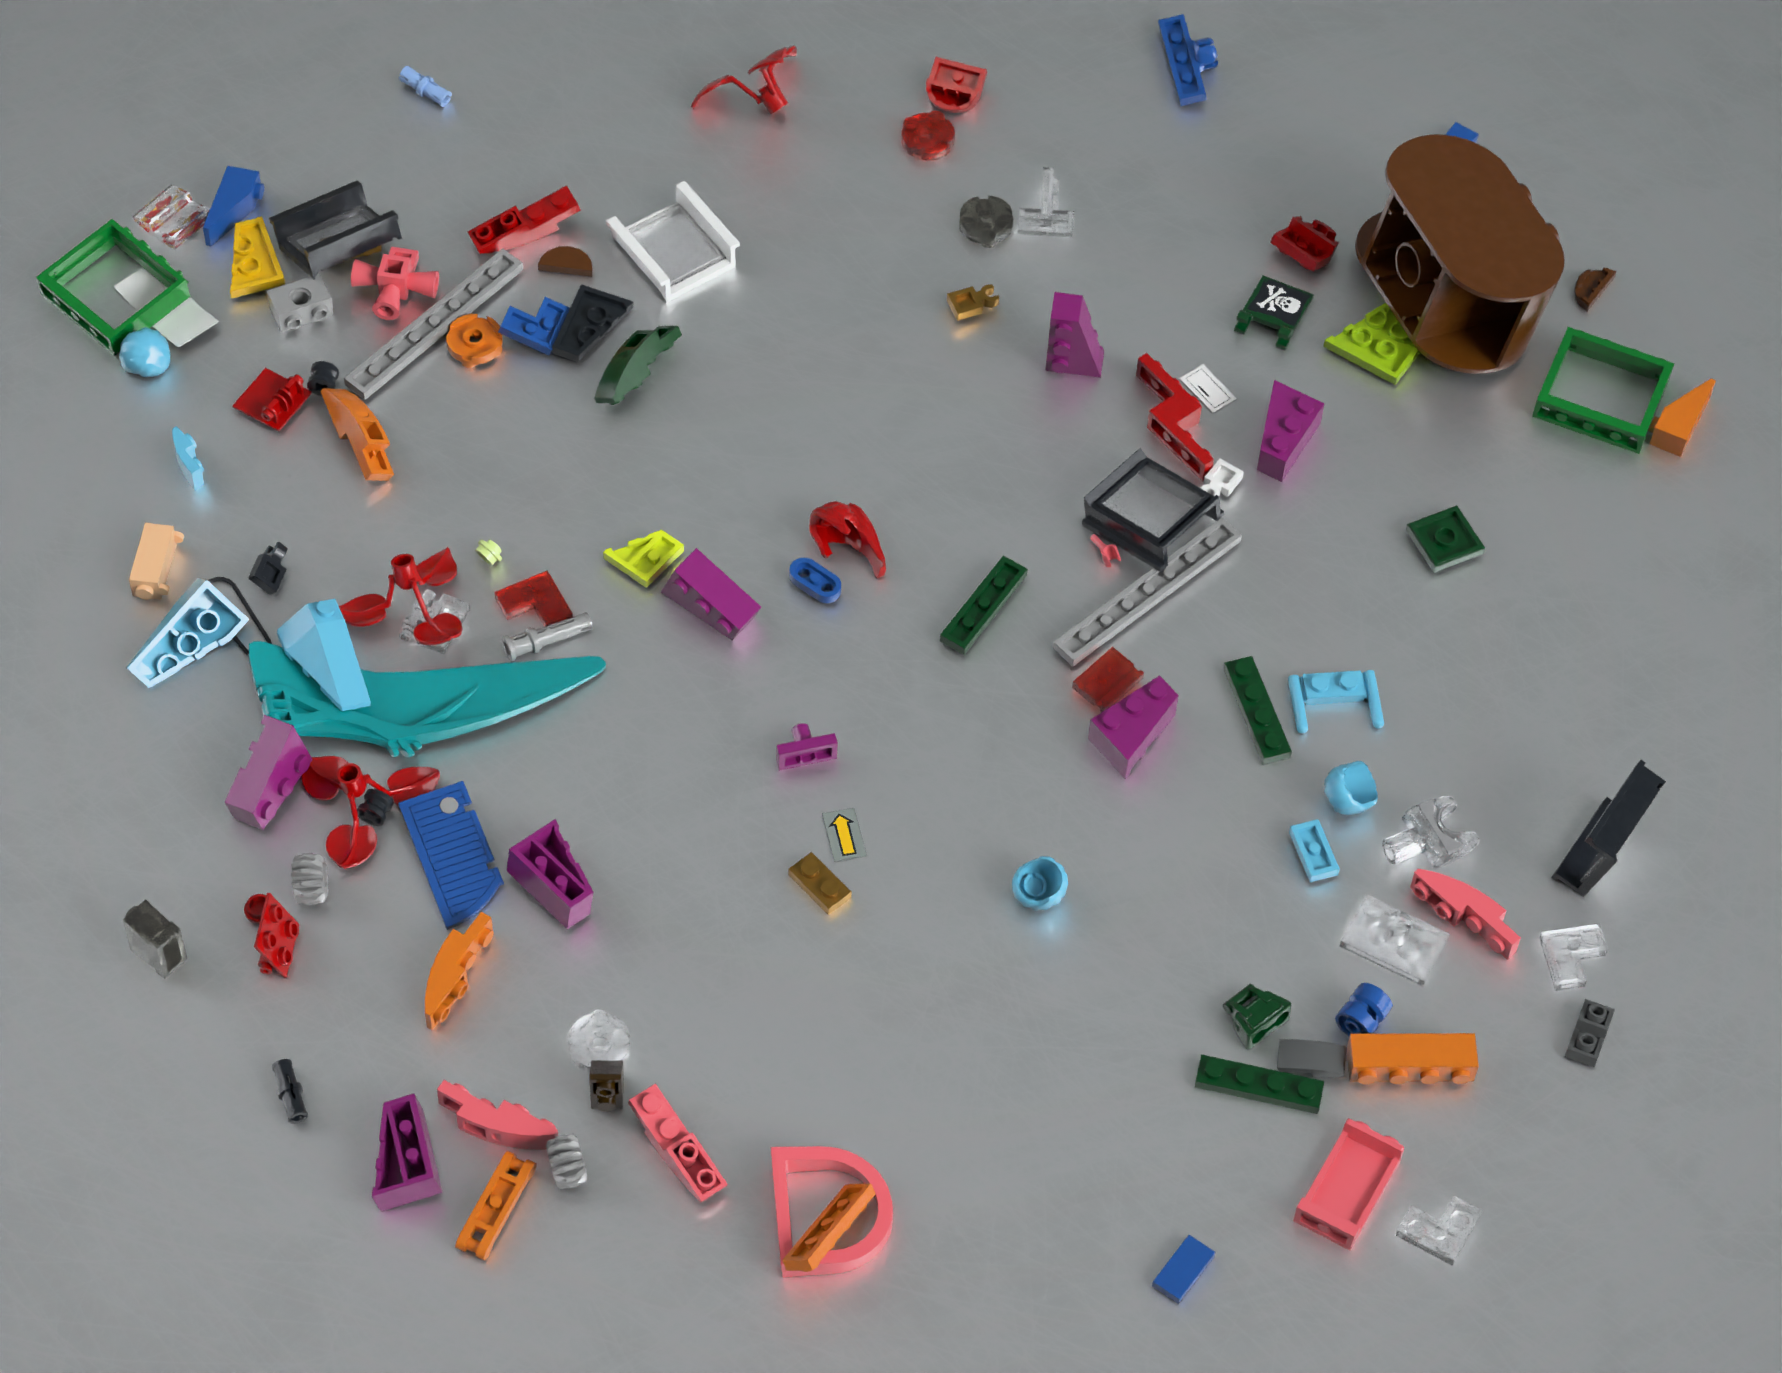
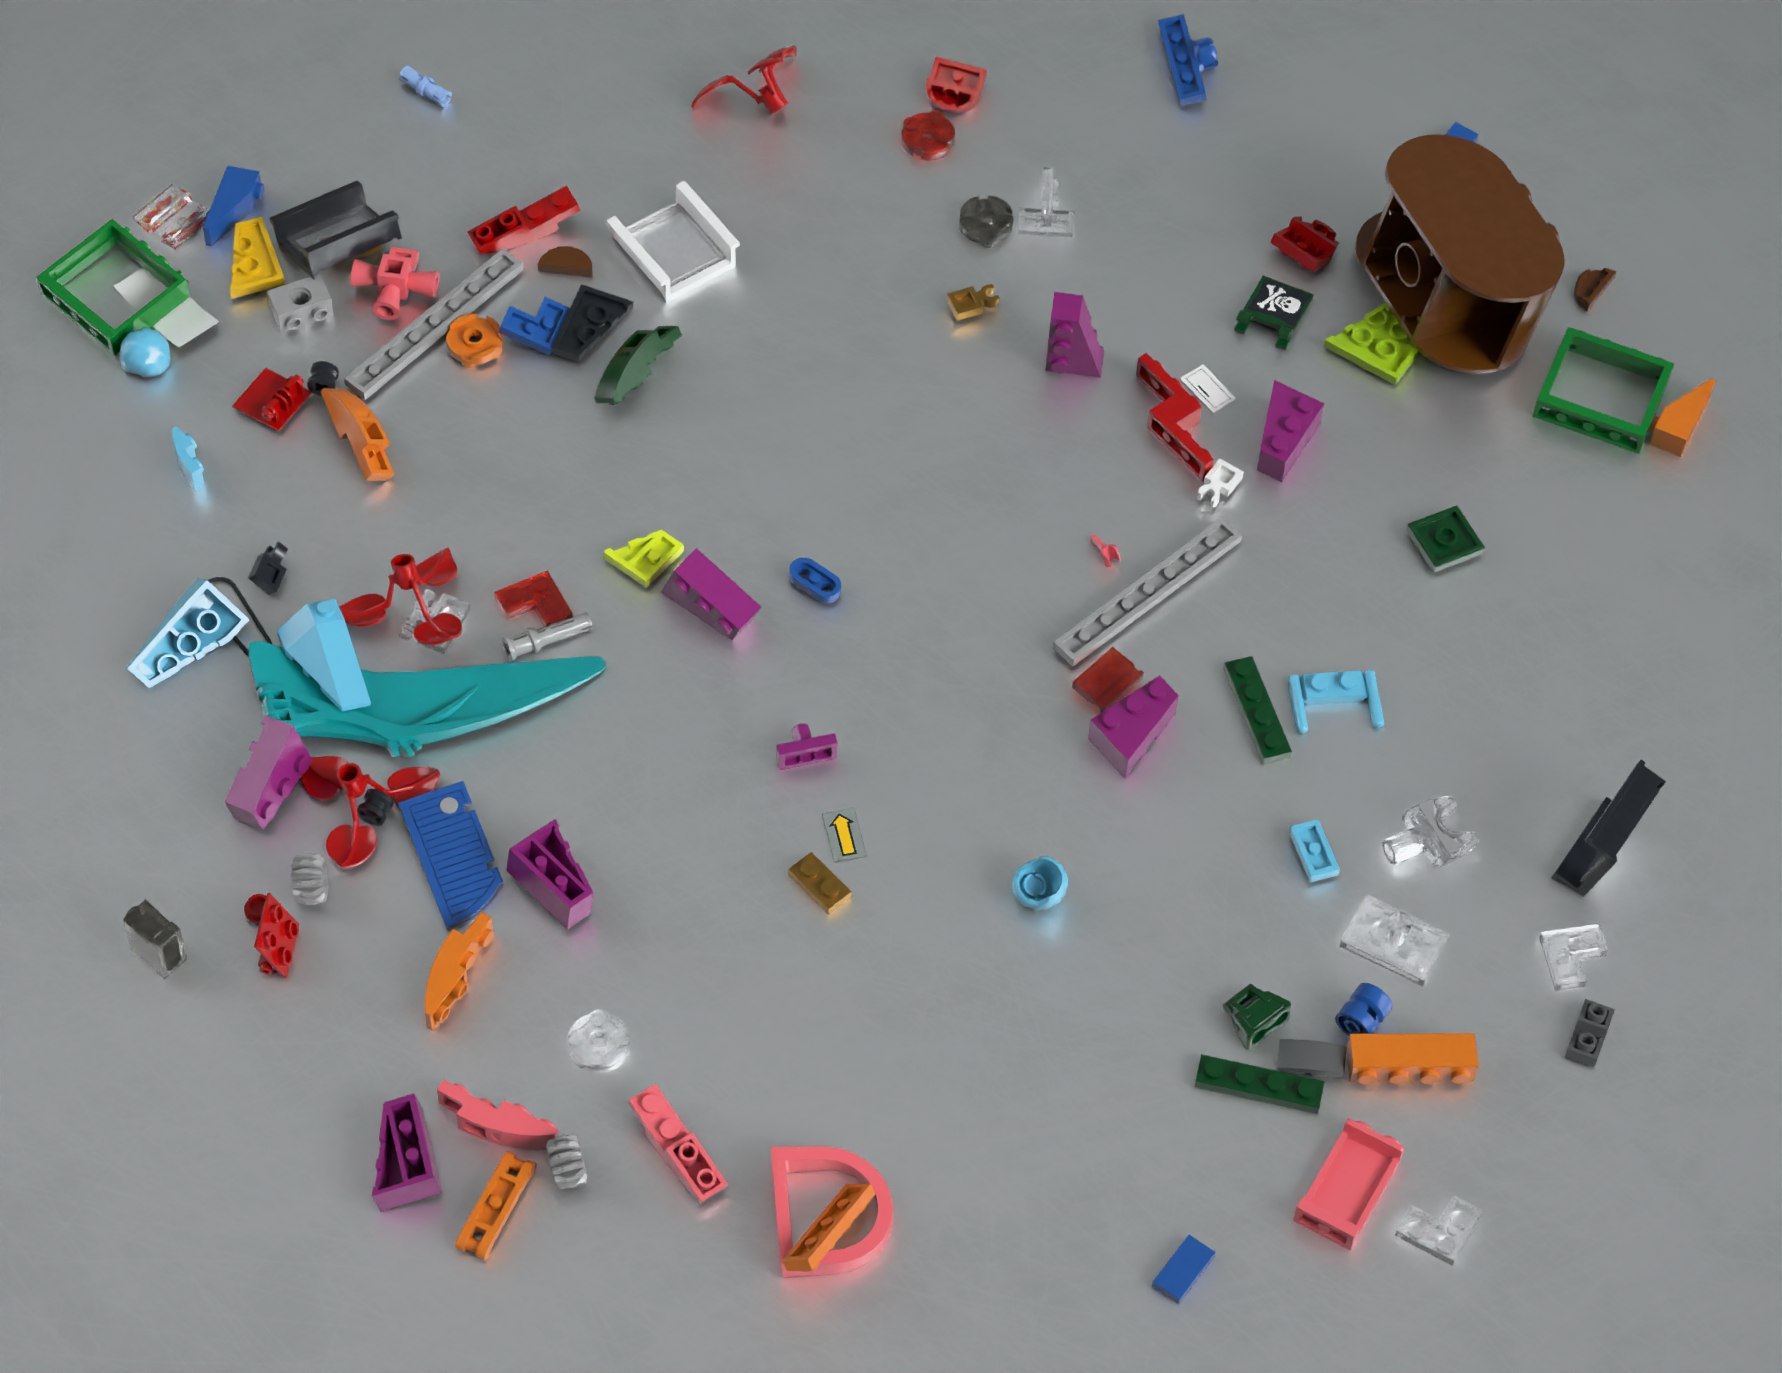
(153, 561): light nougat brick -> none
(290, 1091): black pin -> none
(489, 551): yellowish green plate -> none
(606, 1084): dark brown slope -> none
(848, 525): red hair -> none
(983, 605): dark green plate -> none
(1146, 508): piece -> none
(1351, 788): medium azure hair -> none
(1459, 901): coral slope -> none

